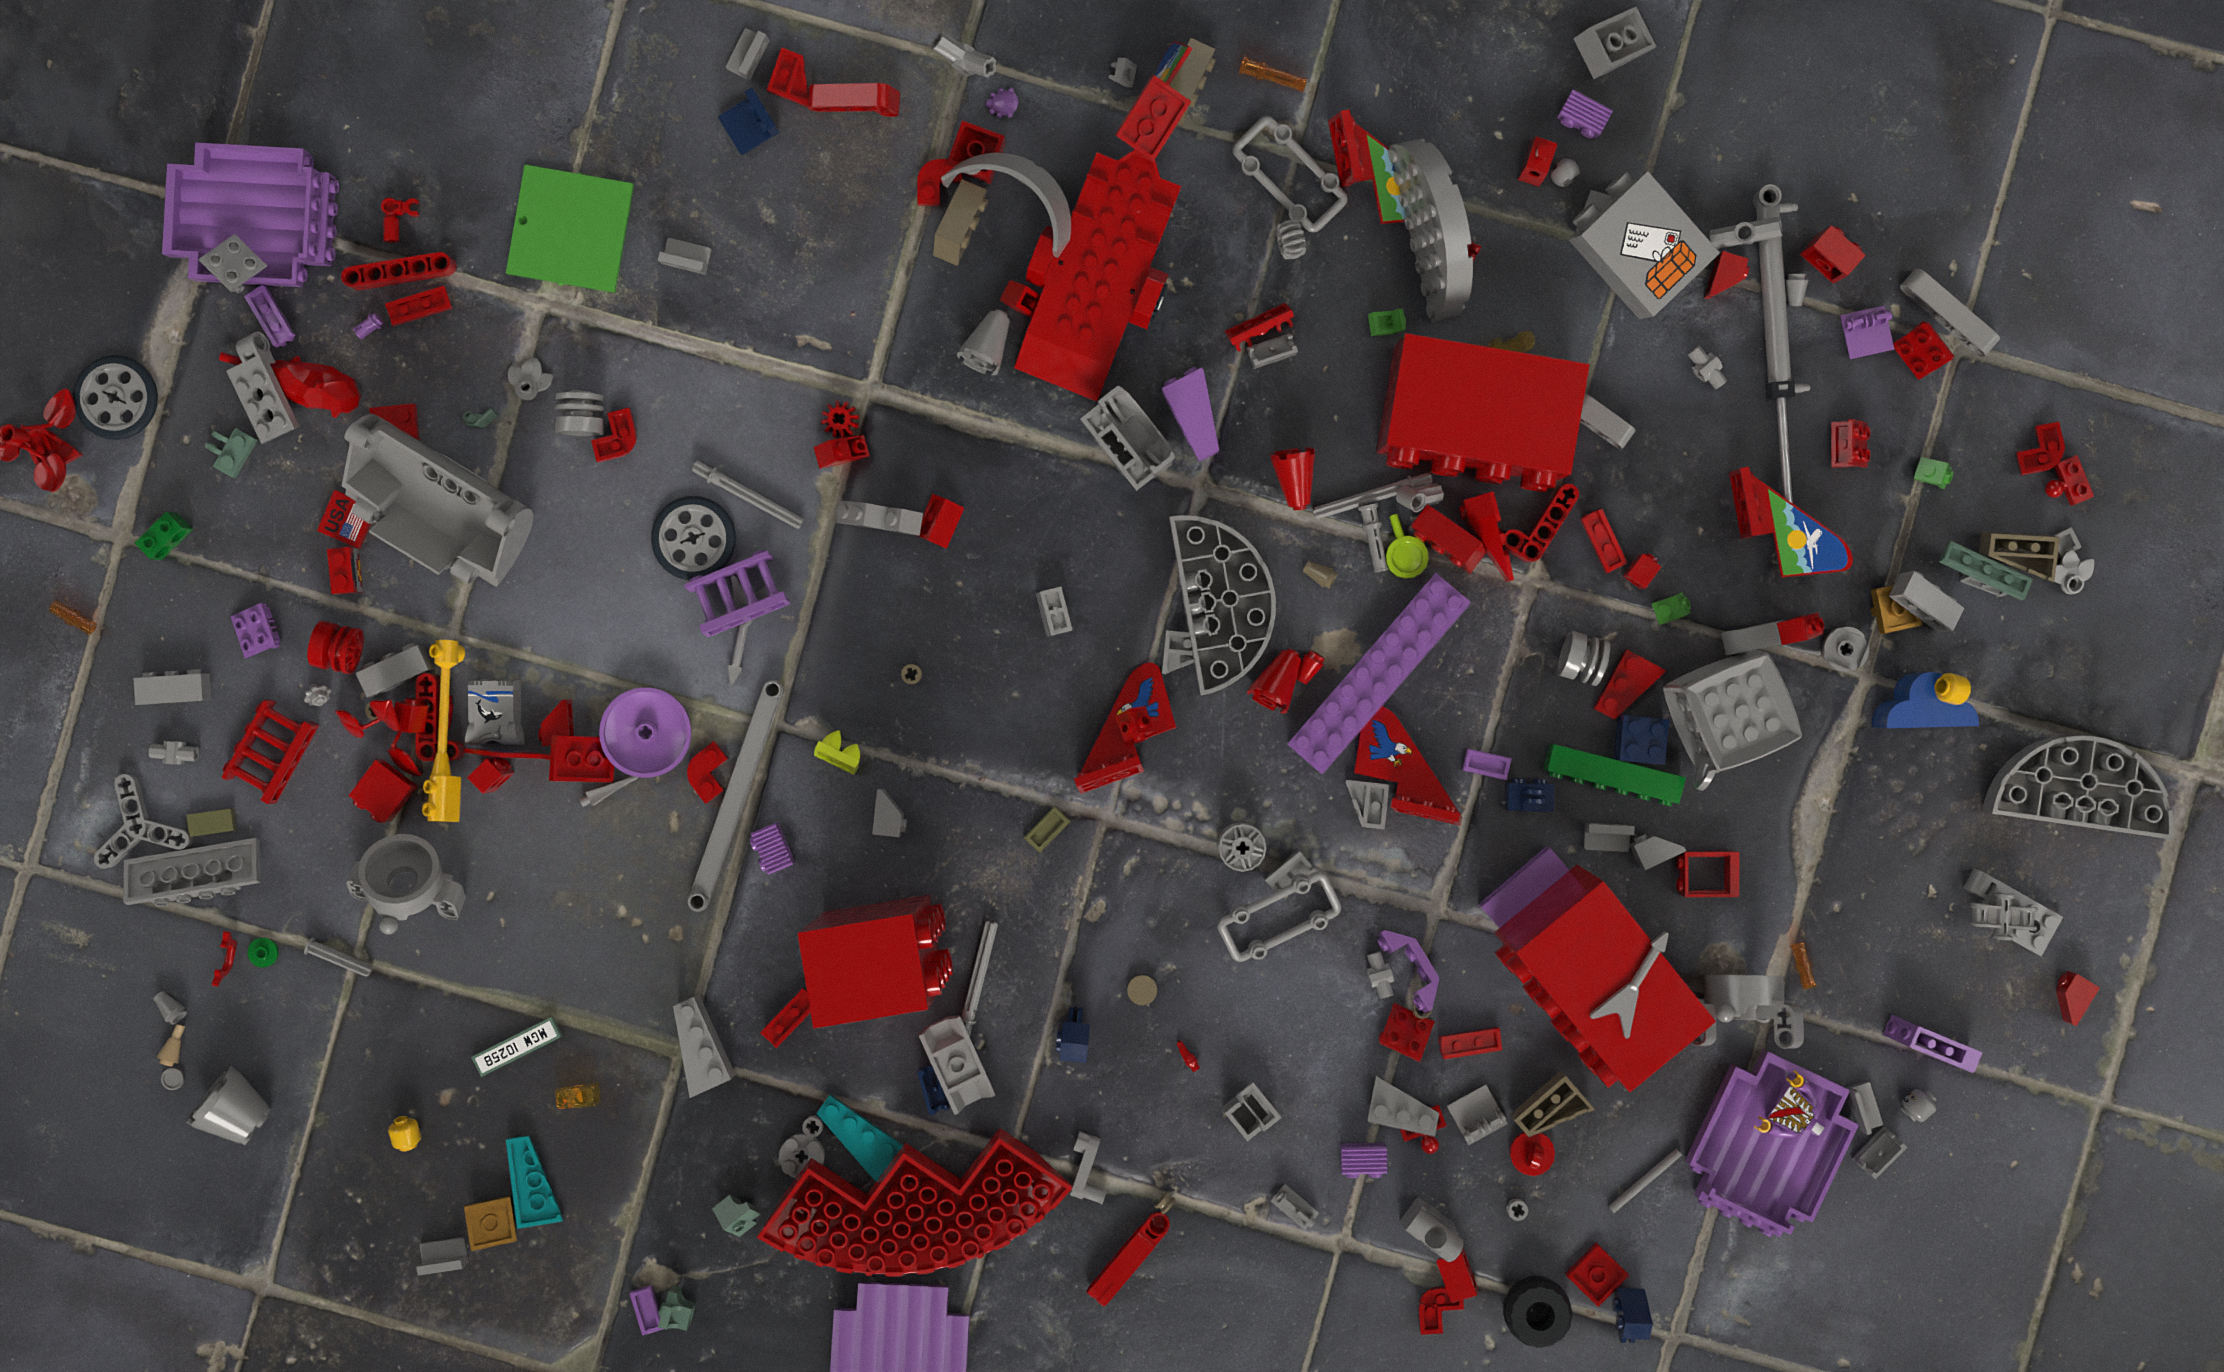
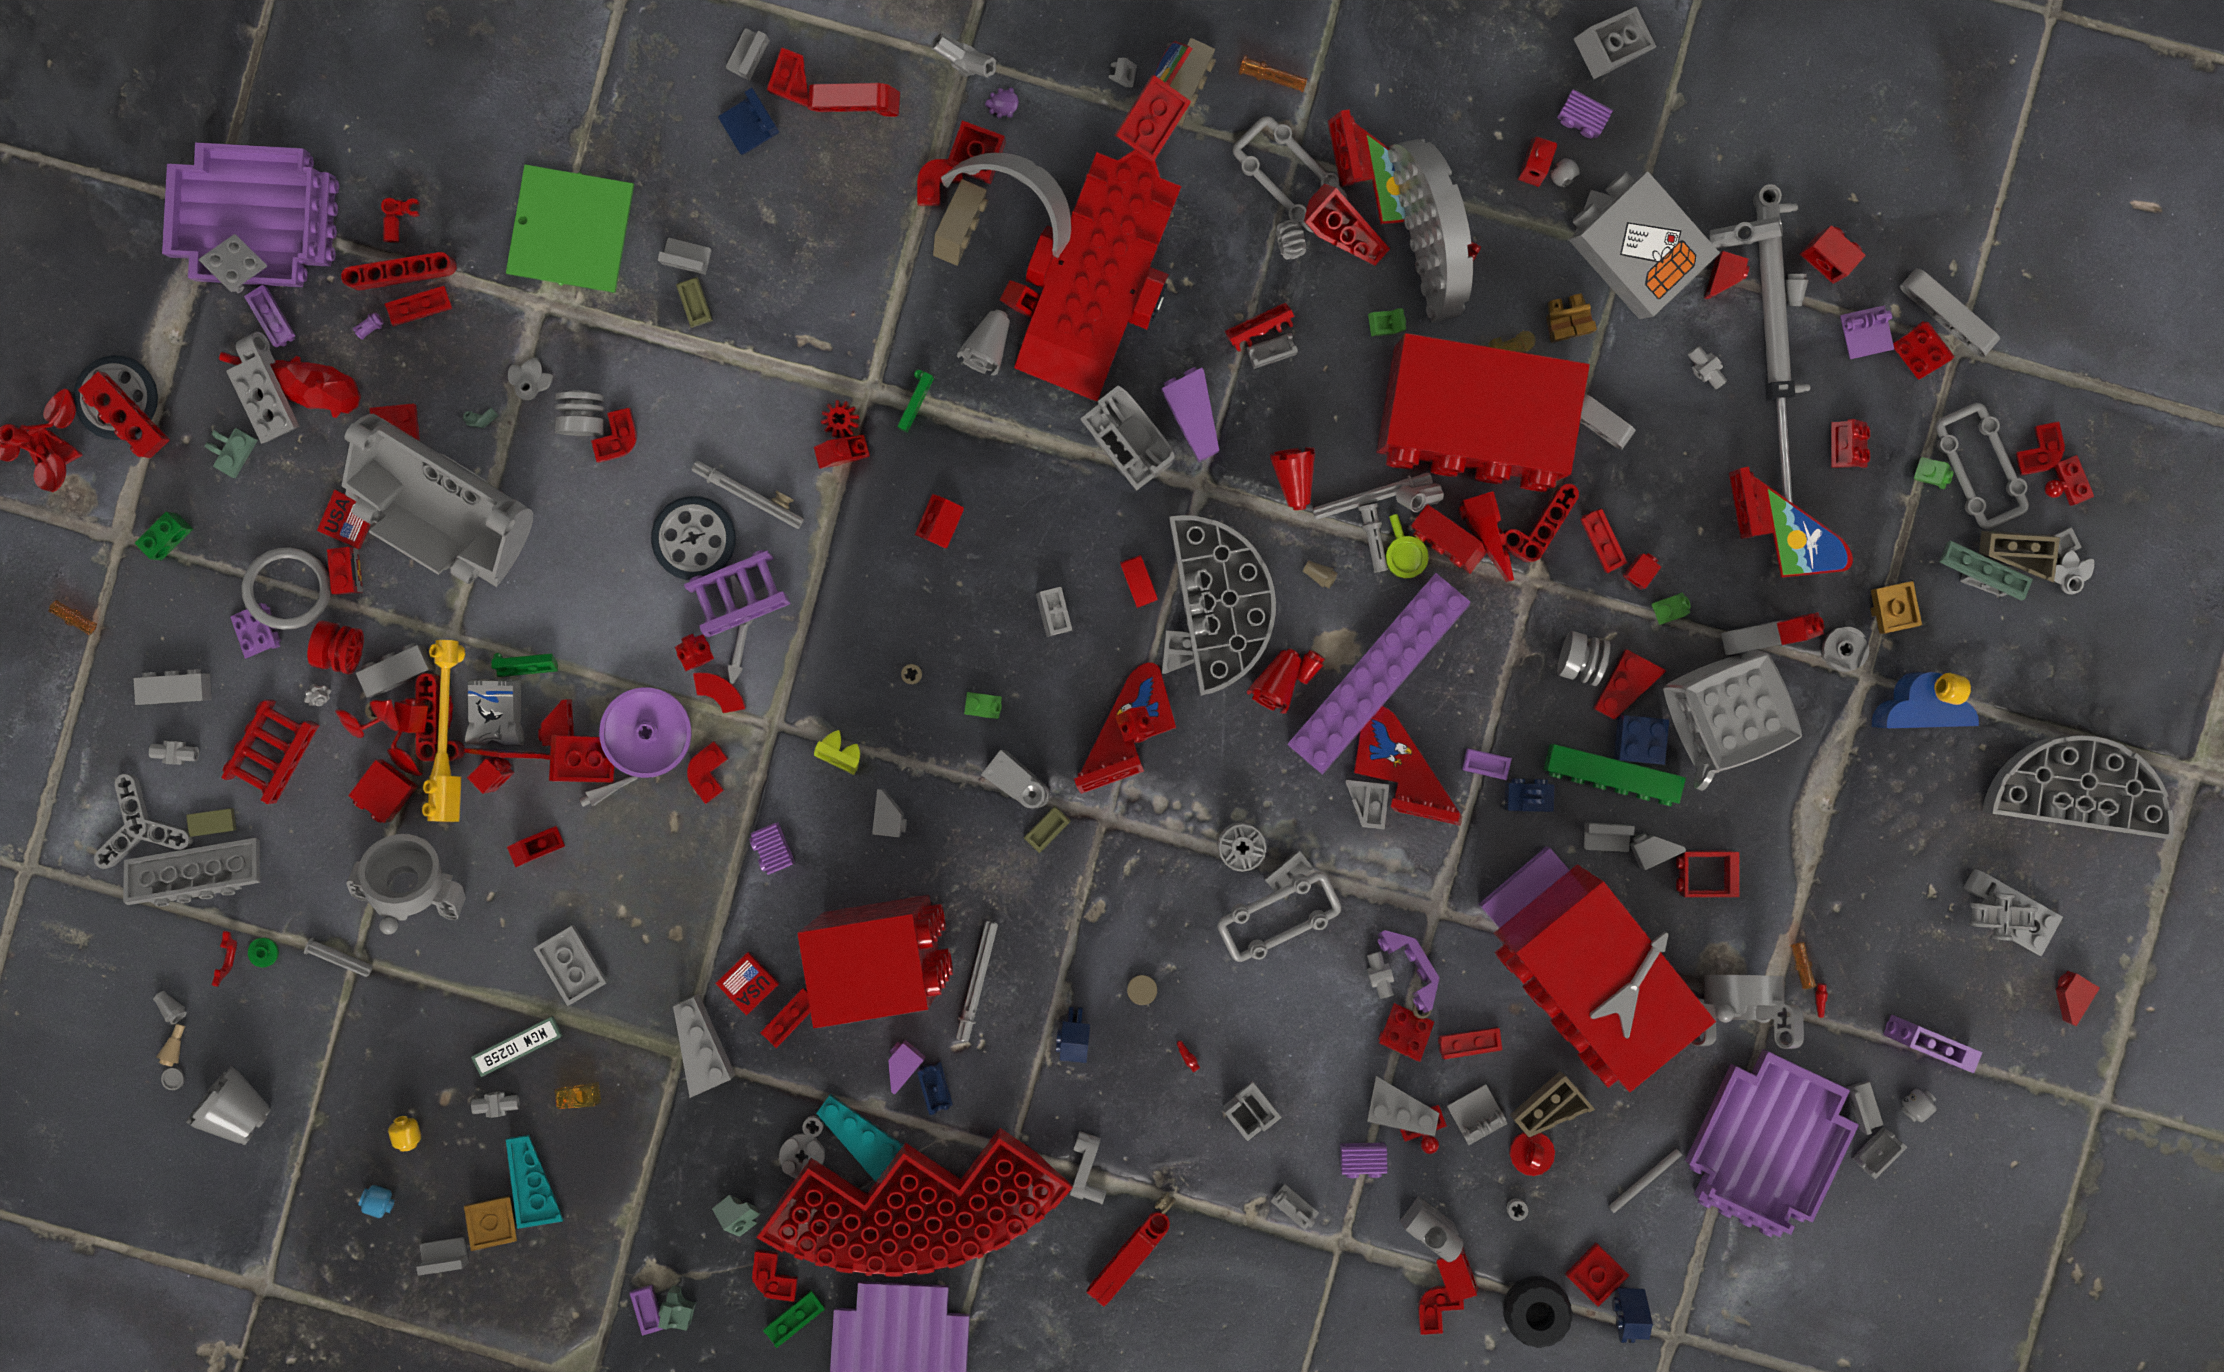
(93, 395): none -> red brick
(289, 623): none -> light grey wedge
(376, 1201): none -> dark azure head
(495, 1104): none -> light grey axle
(524, 664): none -> green hinge
(535, 846): none -> red slope
(570, 965): none -> light grey plate
(694, 302): none -> olive tile
(694, 652): none -> red brick
(720, 690): none -> red tile
(735, 796): light grey piece -> none
(747, 983): none -> tile
(768, 1282): none -> red plate
(782, 500): none -> dark tan bush
(794, 1319): none -> green hinge
(879, 517): light grey arch -> none
(903, 1063): none -> medium lavender slope
(917, 399): none -> green hinge
(955, 1062): light grey piece -> none
(983, 705): none -> bright green bracket
(1017, 781): none -> light grey piece
(1138, 581): none -> red slope
(1340, 224): none -> red wedge
(1569, 322): none -> pearl gold hips
(1793, 1111): torso -> none
(1821, 997): none -> red piece
(1926, 601): light grey brick -> none
(1948, 445): none -> light grey bar

